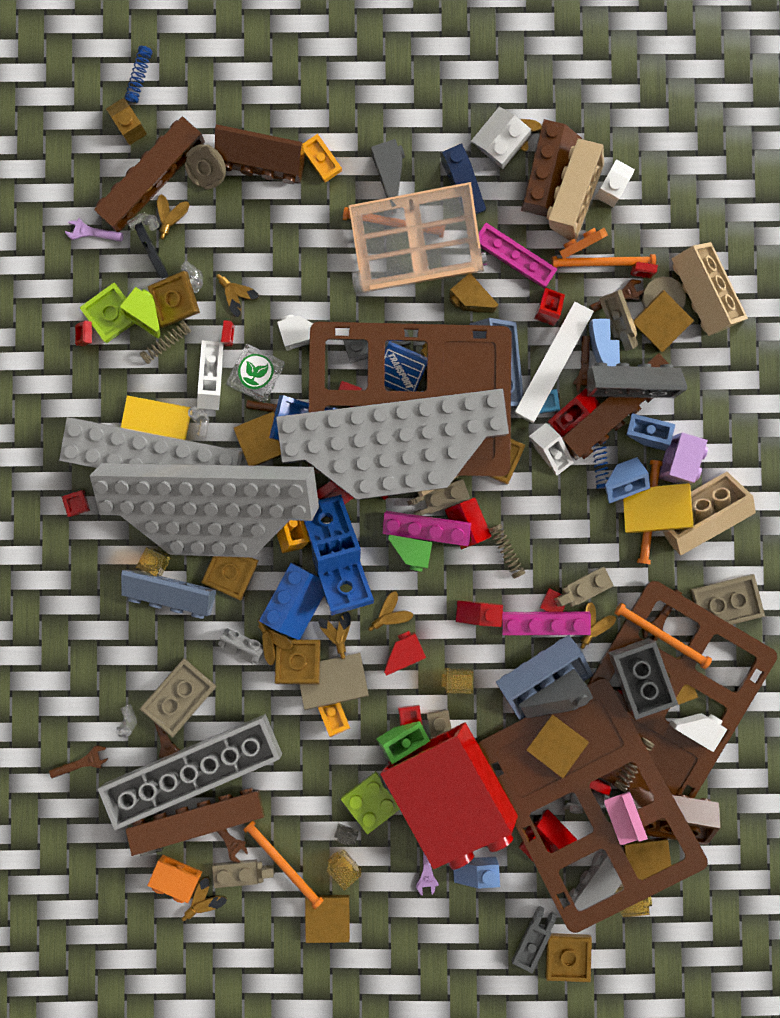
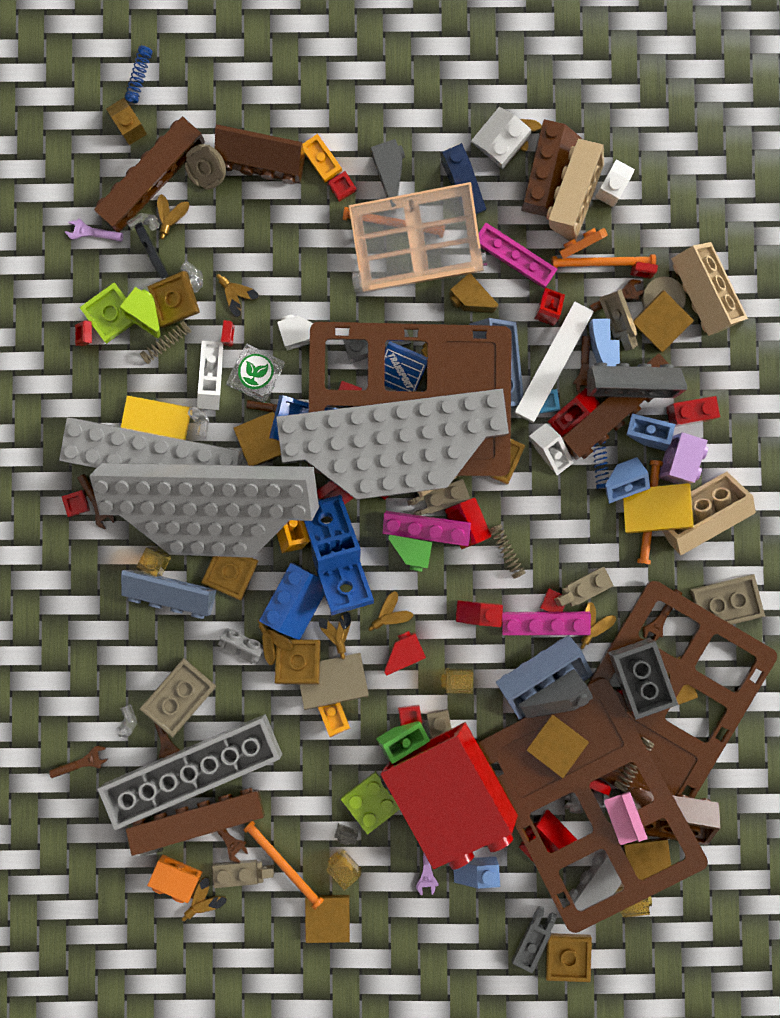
(90, 493): none -> reddish brown piece
(341, 186): none -> red tile
(693, 411): none -> red brick
(701, 729): white slope -> none
(702, 660): orange bar -> none

